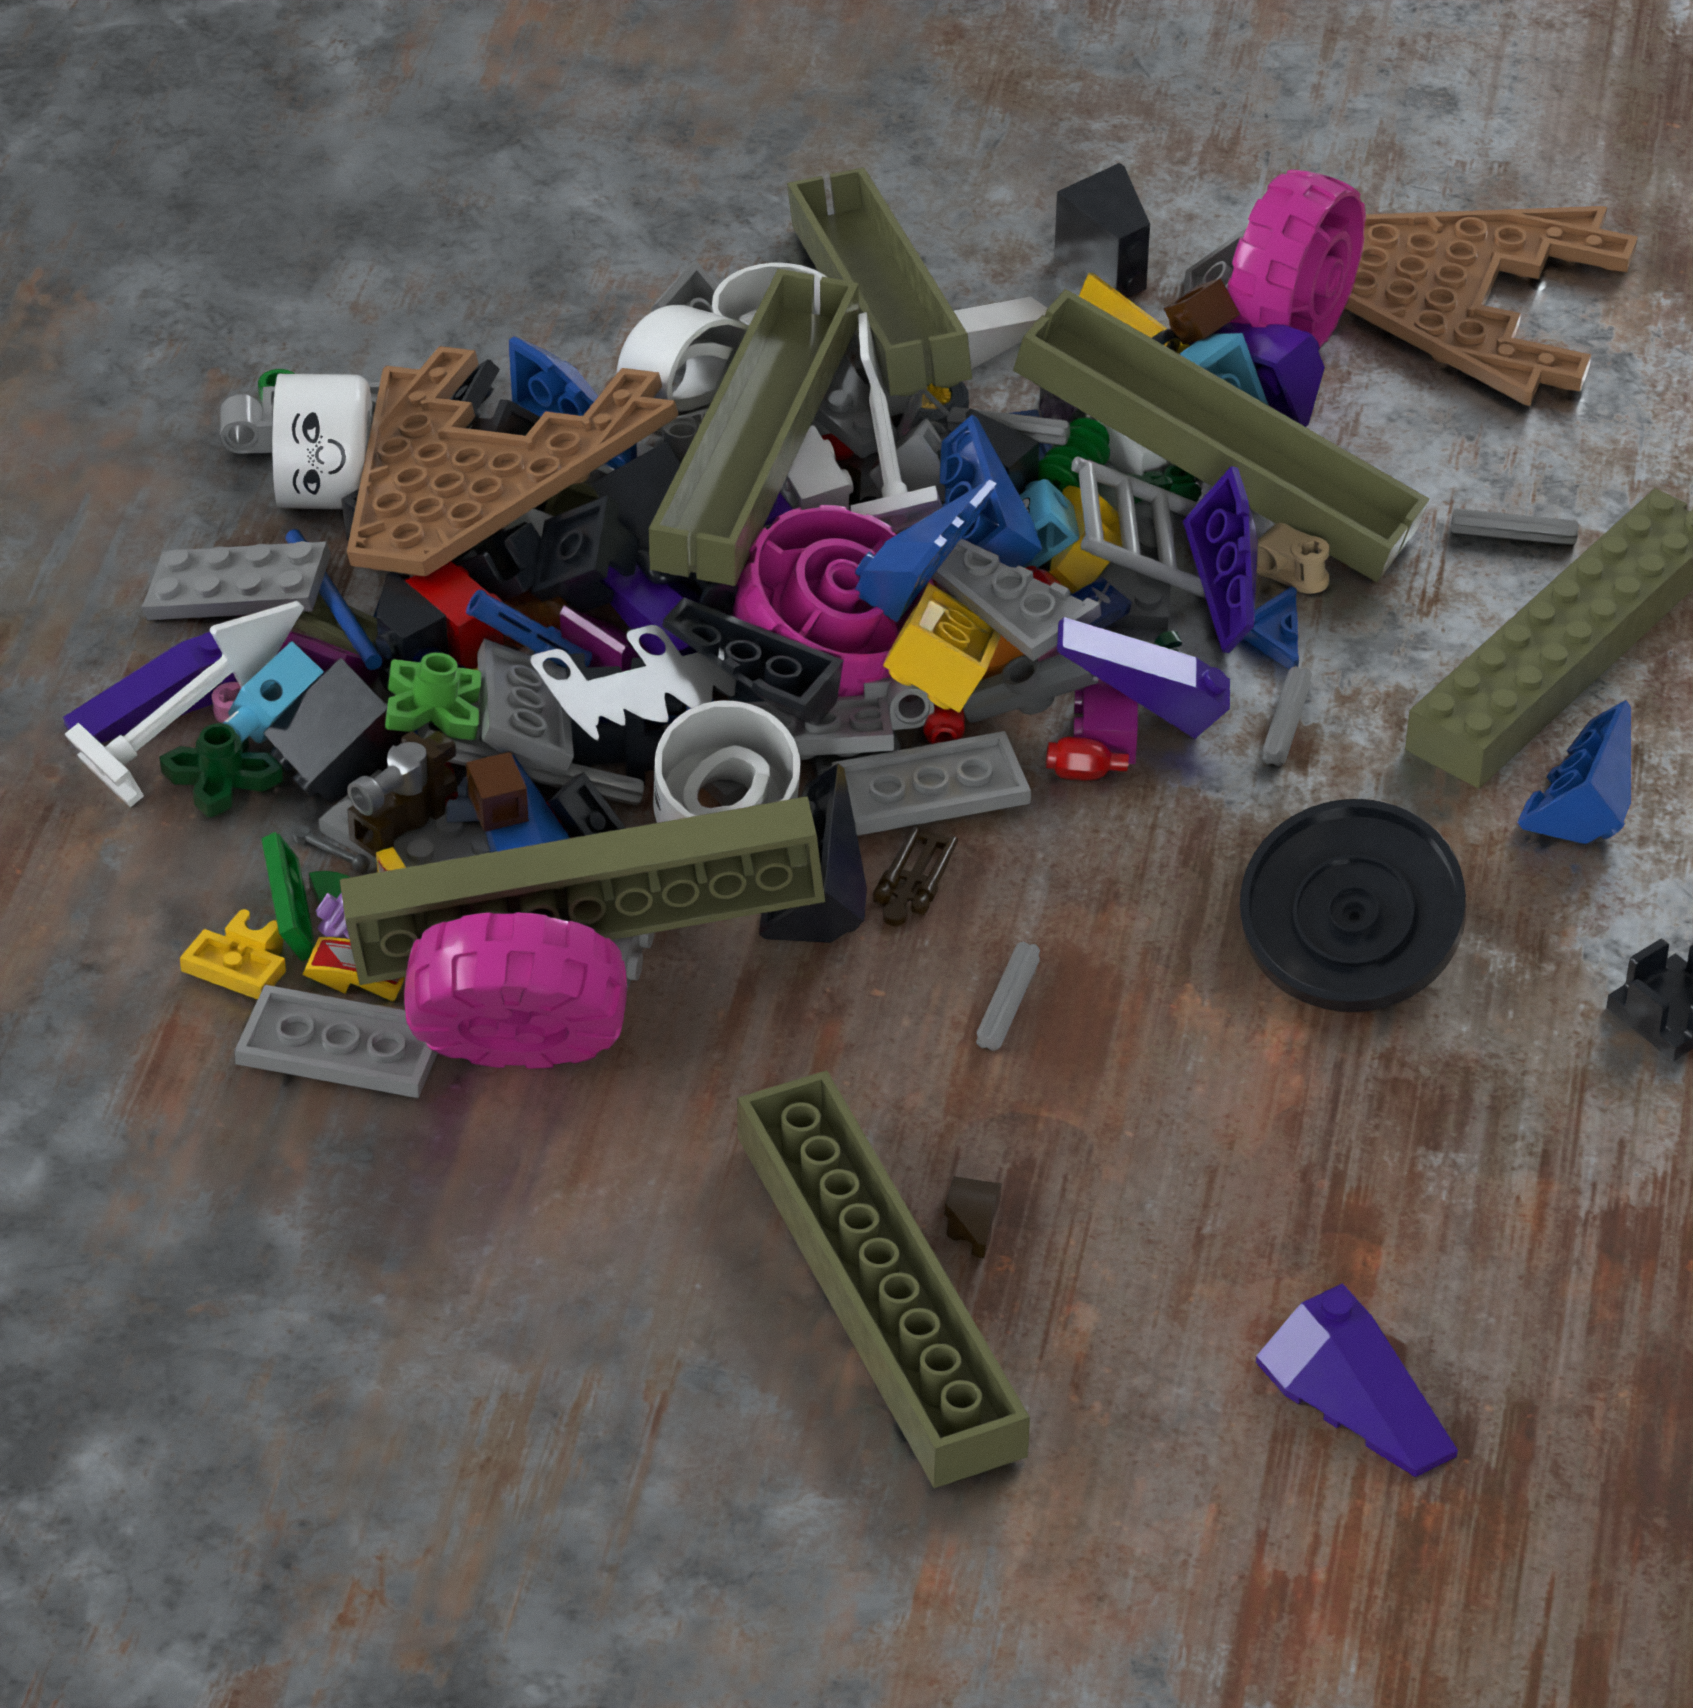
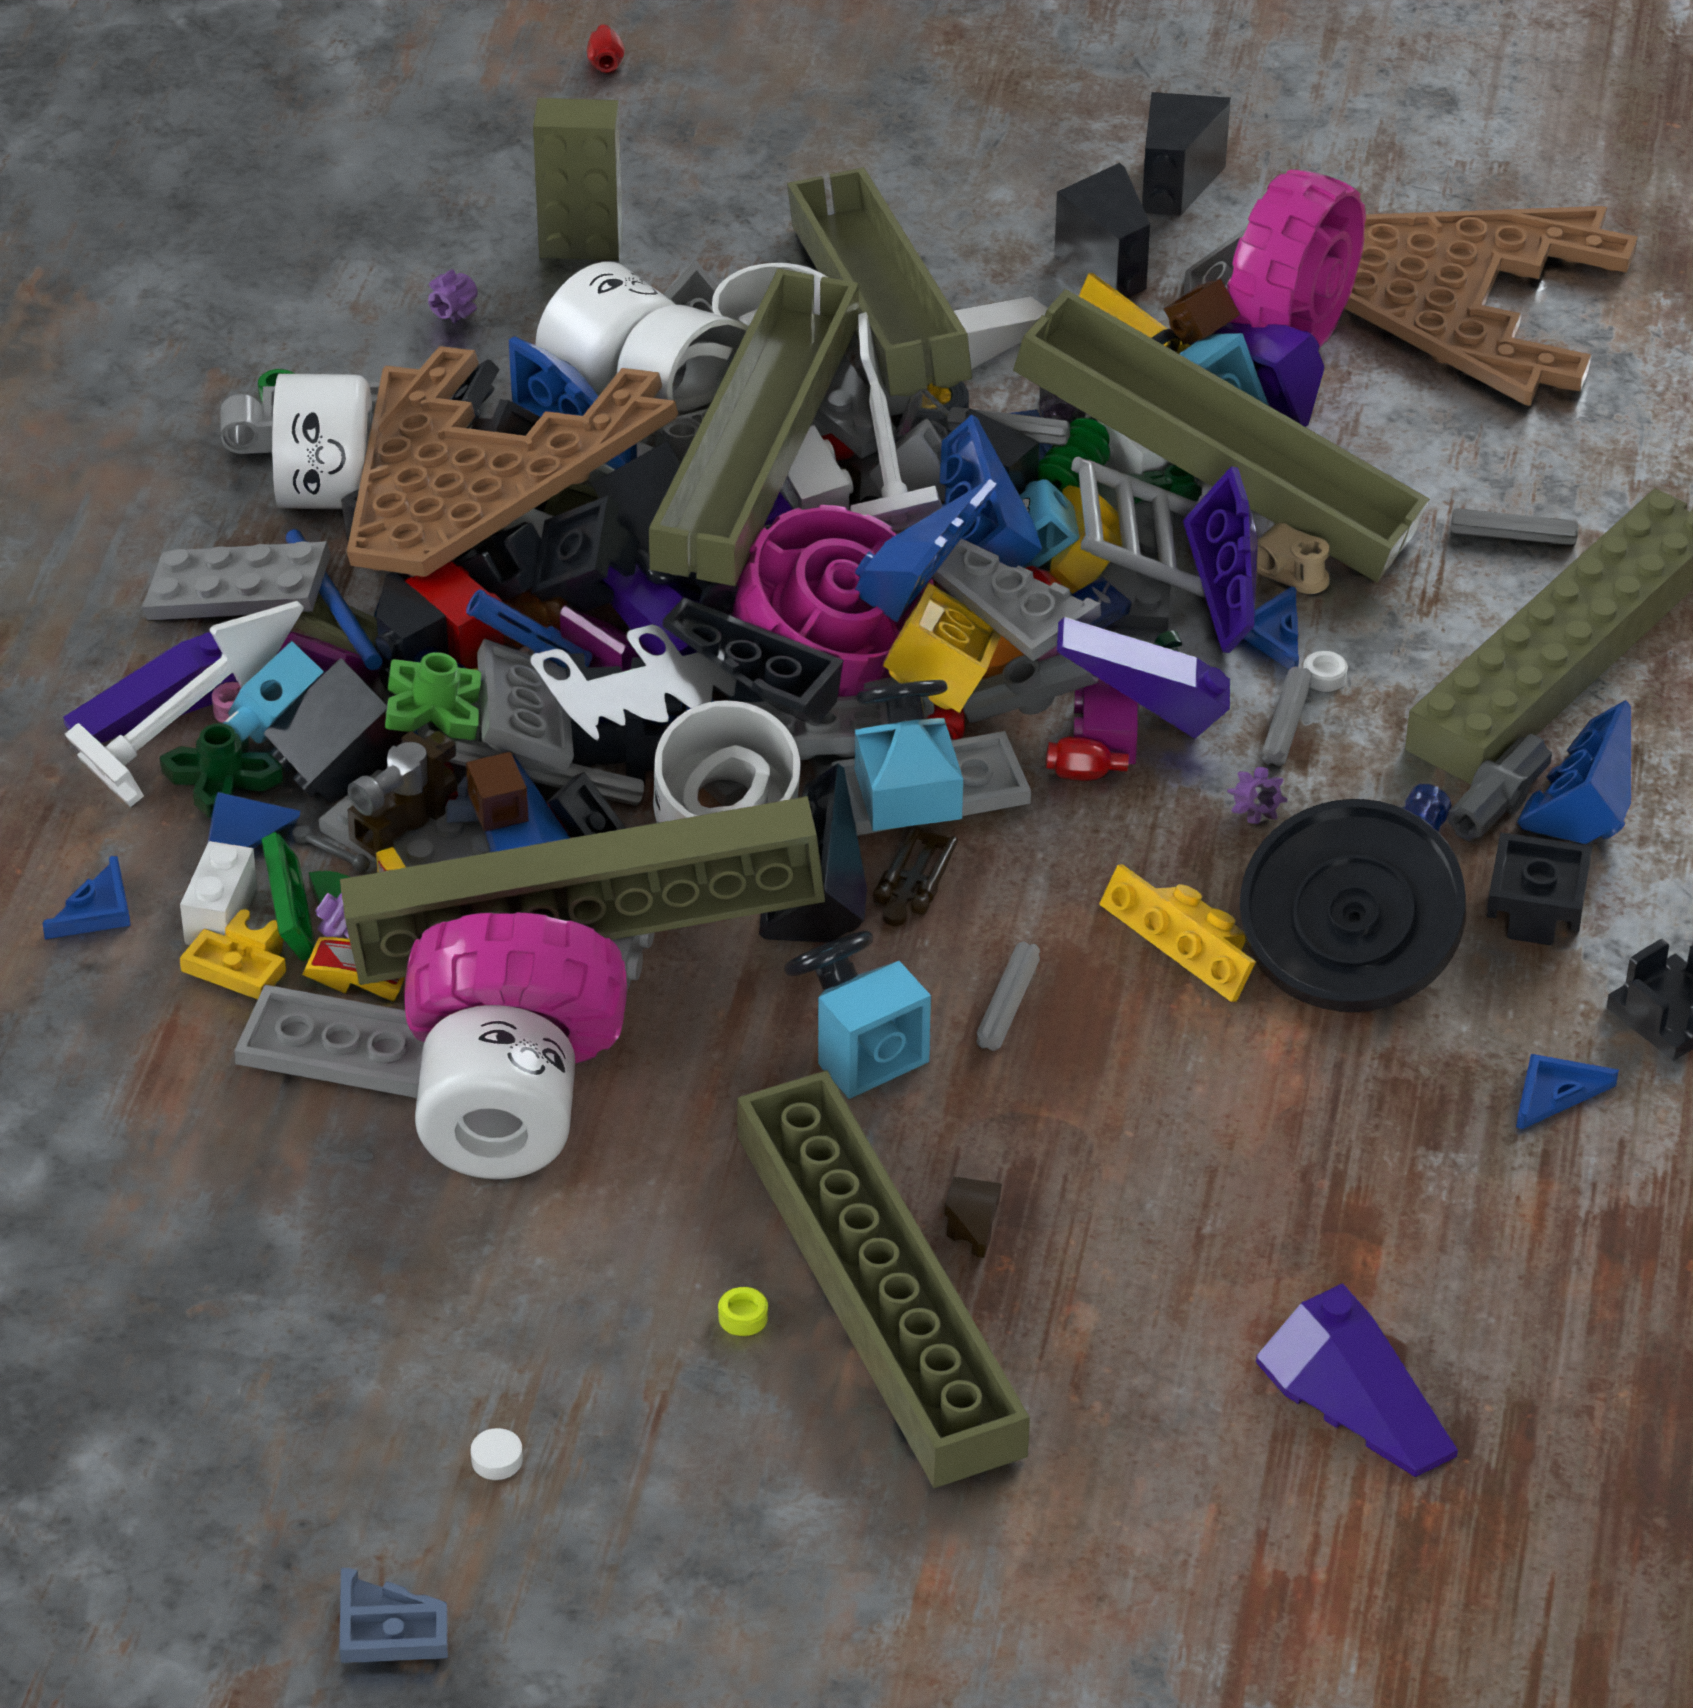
(93, 906): none -> blue tile
(218, 889): none -> white brick
(247, 821): none -> blue tile
(389, 1622): none -> sand blue wing
(452, 296): none -> medium lavender gear
(495, 1092): none -> white piece
(496, 1454): none -> white tile
(578, 178): none -> olive brick
(593, 318): none -> white piece
(605, 49): none -> red plant
(743, 1311): none -> neon yellow tile
(868, 1021): none -> medium azure piece
(910, 763): none -> medium azure piece
(1182, 928): none -> yellow bracket
(1183, 149): none -> black slope
(1269, 797): none -> medium lavender gear
(1327, 670): none -> white tile
(1429, 804): none -> clear blue wheel
(1499, 787): none -> dark grey piece
(1538, 885): none -> black panel
(1558, 1085): none -> blue tile

